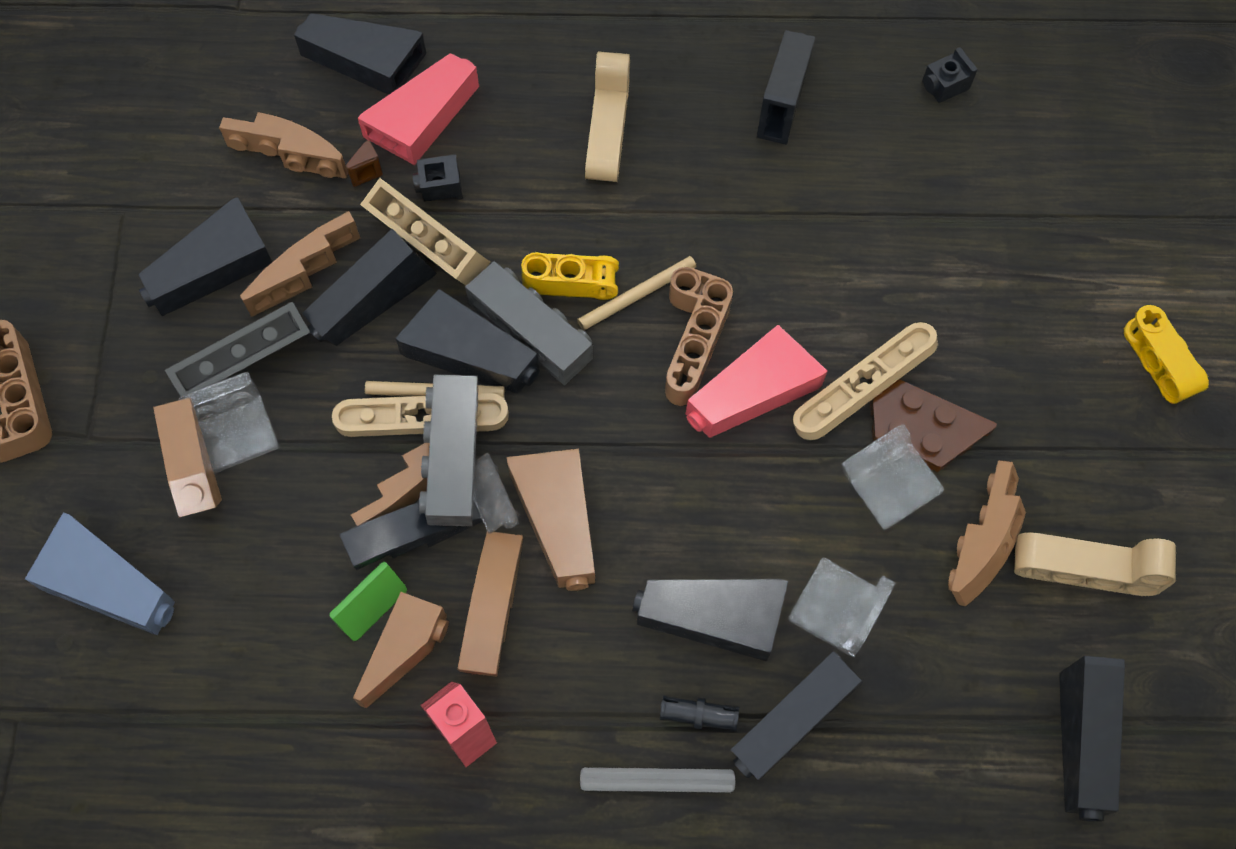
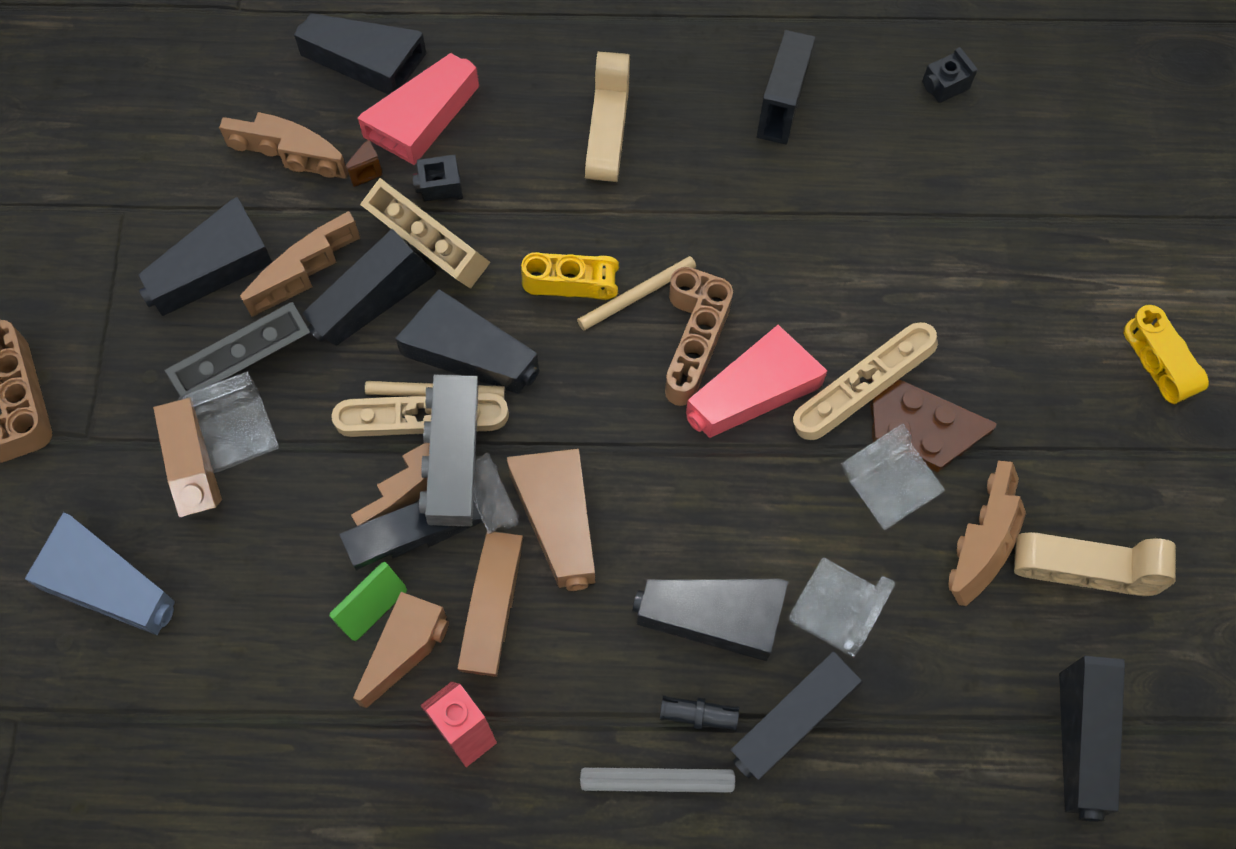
(529, 320): brick -> none

